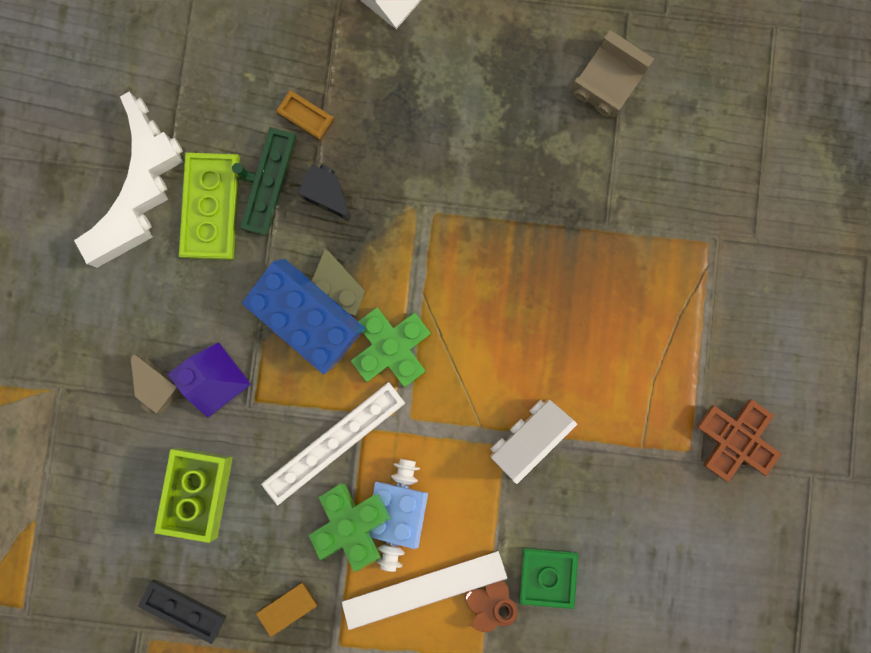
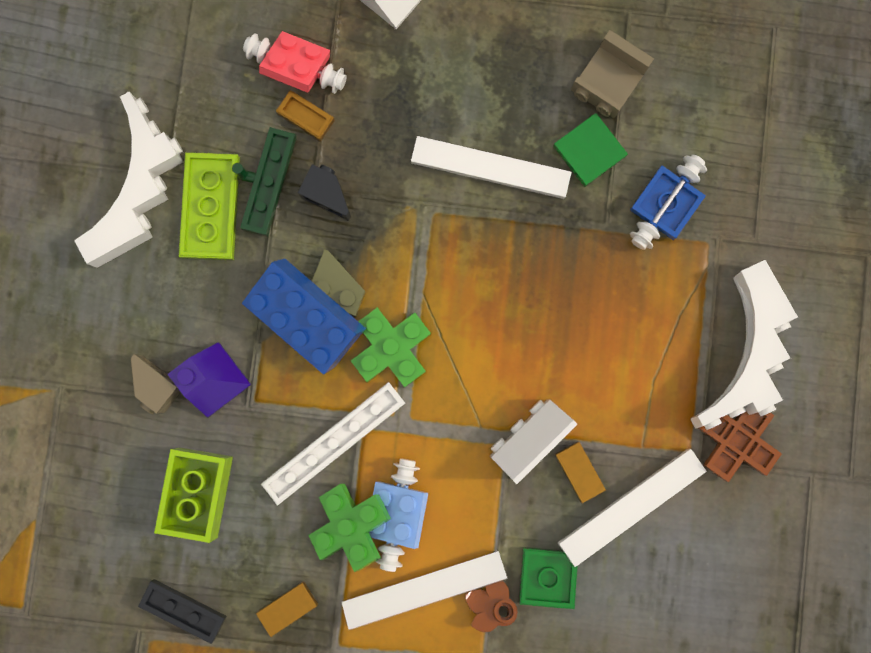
(294, 62): none -> coral plate
(491, 167): none -> white tile
(580, 472): none -> pearl gold tile
(590, 150): none -> green tile
(631, 507): none -> white tile
(668, 202): none -> blue plate
(766, 315): none -> white arch

